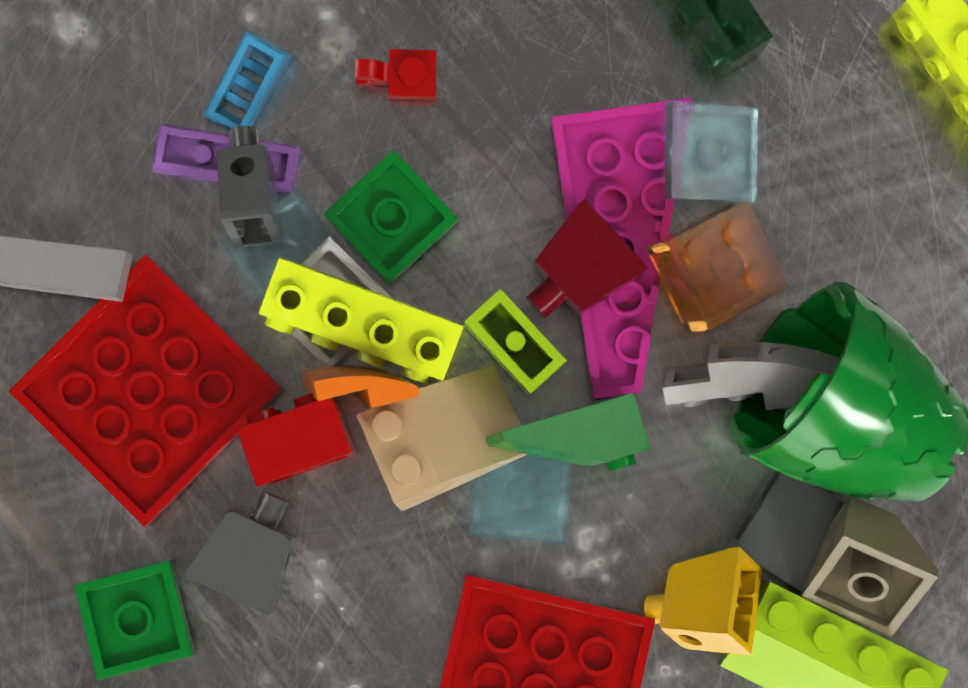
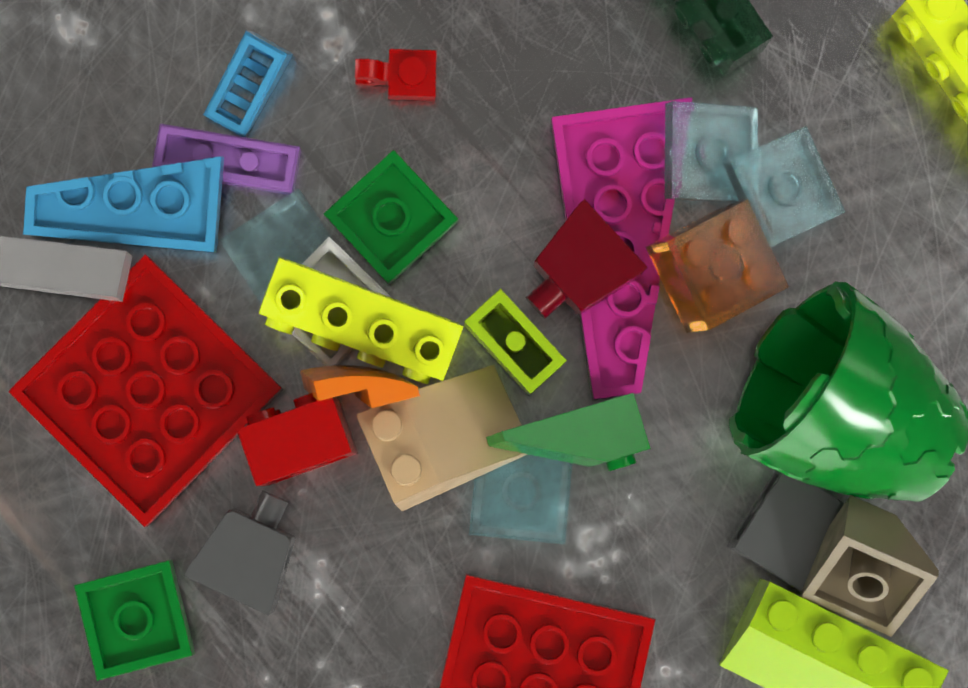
(144, 207): none -> dark azure wing
(248, 190): dark grey torso -> none
(710, 602): yellow torso -> none
(746, 369): light grey slope -> none
(785, 186): none -> clear light blue tile

